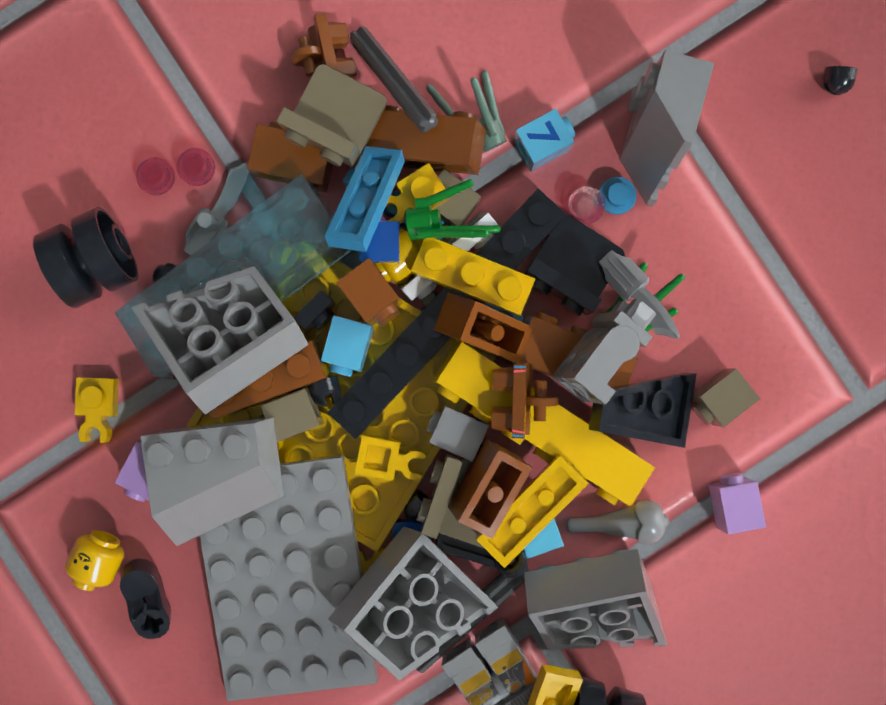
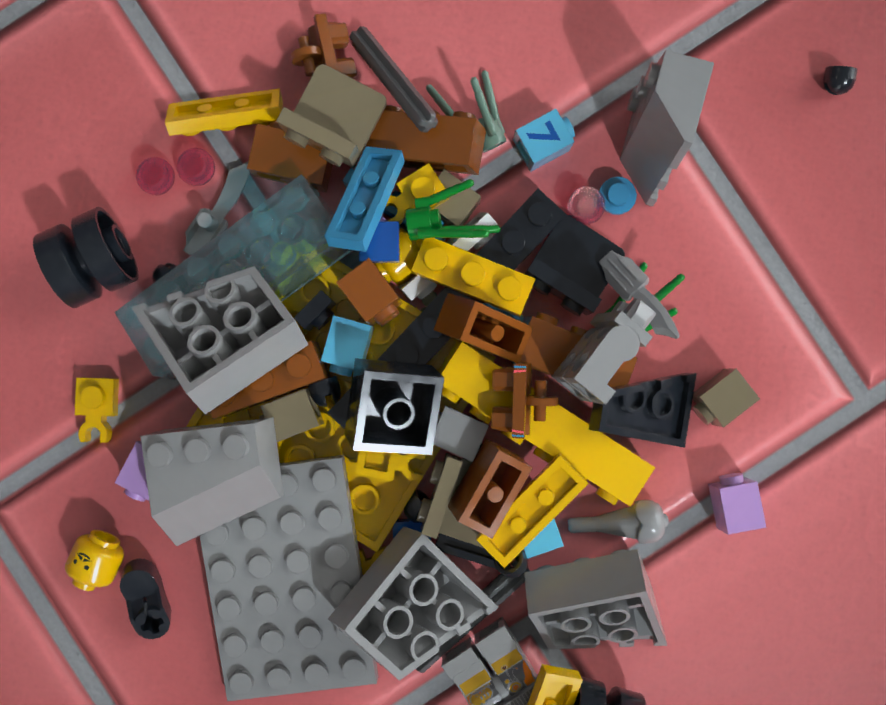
(223, 112): none -> yellow plate
(393, 407): none -> black brick

